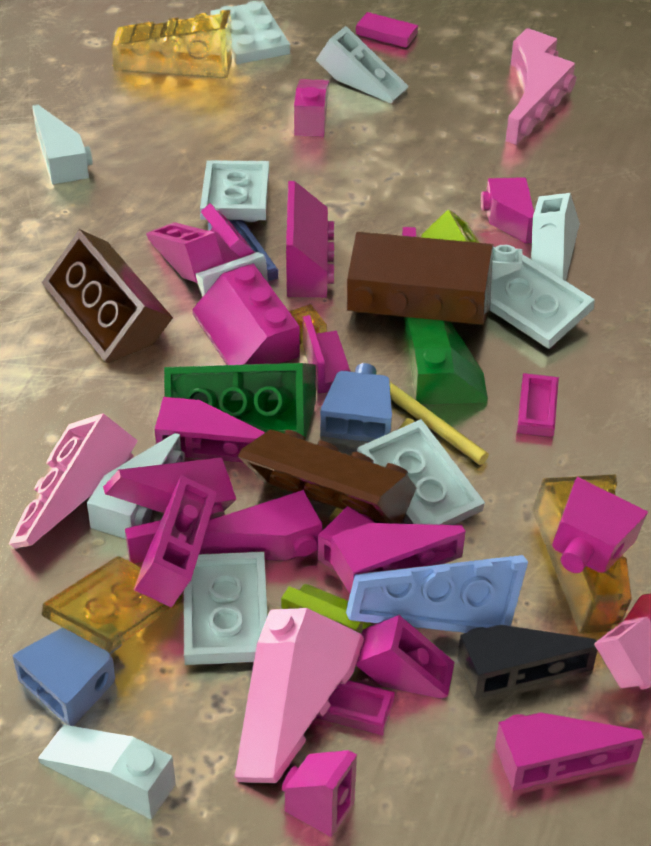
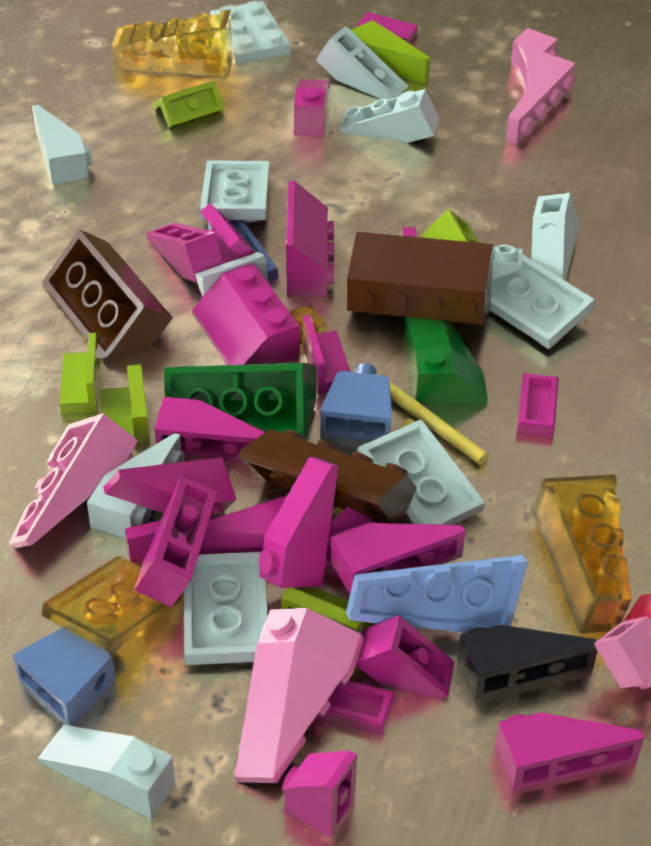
(80, 380): none -> lime panel
(128, 405): none -> lime panel
(190, 104): none -> lime panel
(299, 534): none -> dark pink slope
(395, 52): none -> lime slope
(395, 119): none -> light aqua slope
(509, 206): dark pink slope -> none
(596, 528): dark pink torso -> none

